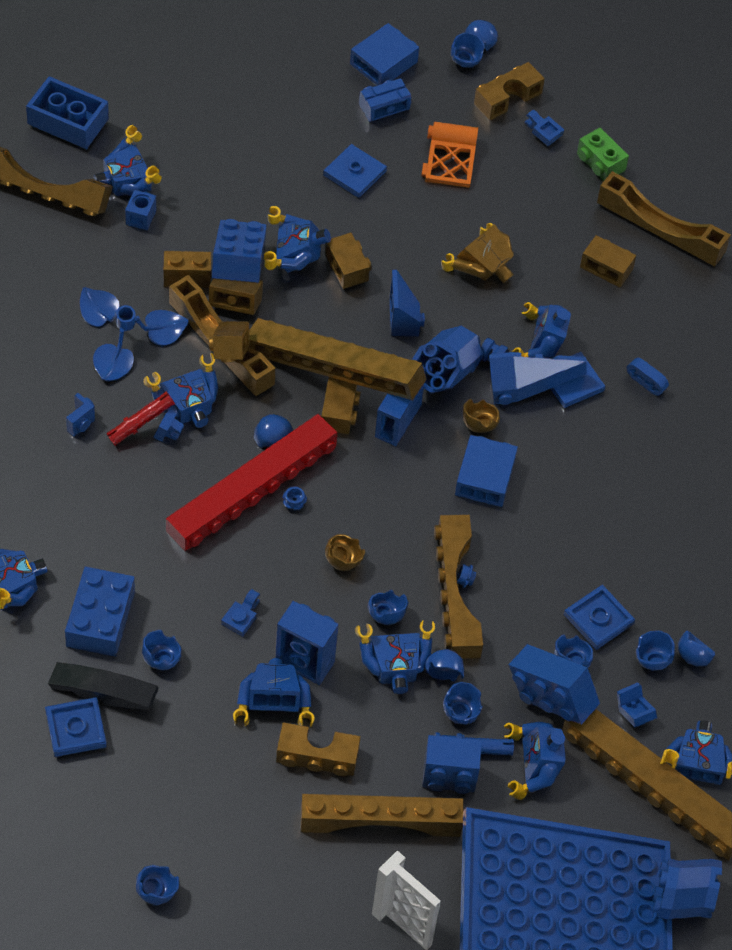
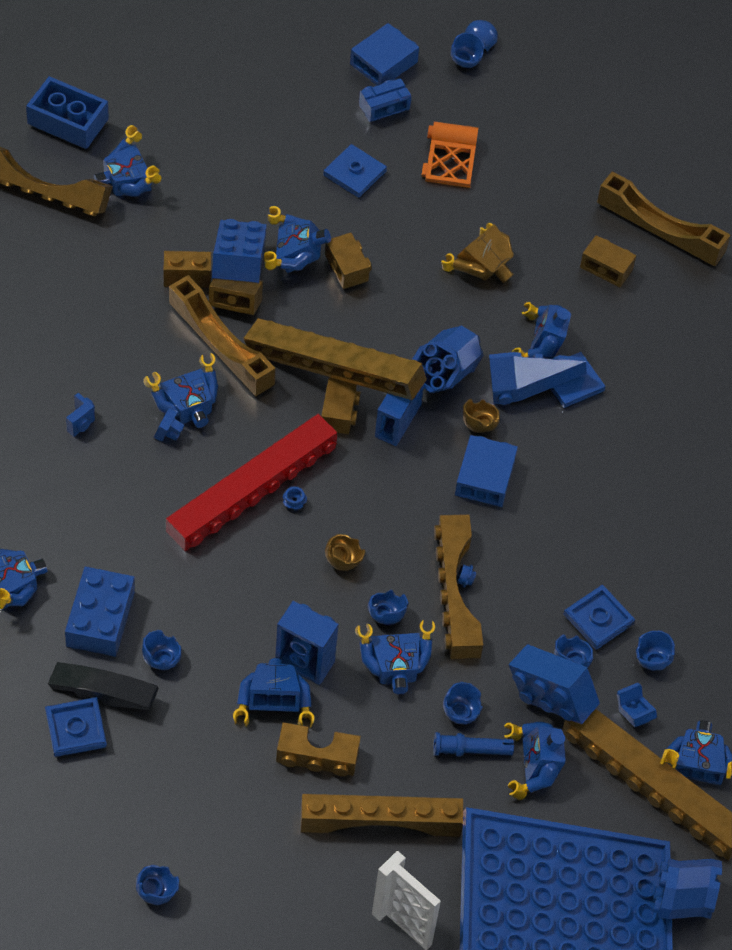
(112, 361): blue plant -> none
(136, 421): red pin -> none
(140, 210): blue brick -> none
(230, 341): pearl gold brick -> none
(241, 617): blue plate -> none
(271, 429): blue hair -> none
(404, 308): blue slope -> none
(445, 665): blue hair -> none
(451, 764): blue brick -> none
(490, 347): blue wheel -> none
(521, 81): pearl gold arch -> none
(545, 129): blue plate -> none
(602, 153): bright green brick -> none
(647, 376): blue beam -> none
(694, 650): blue hair -> none

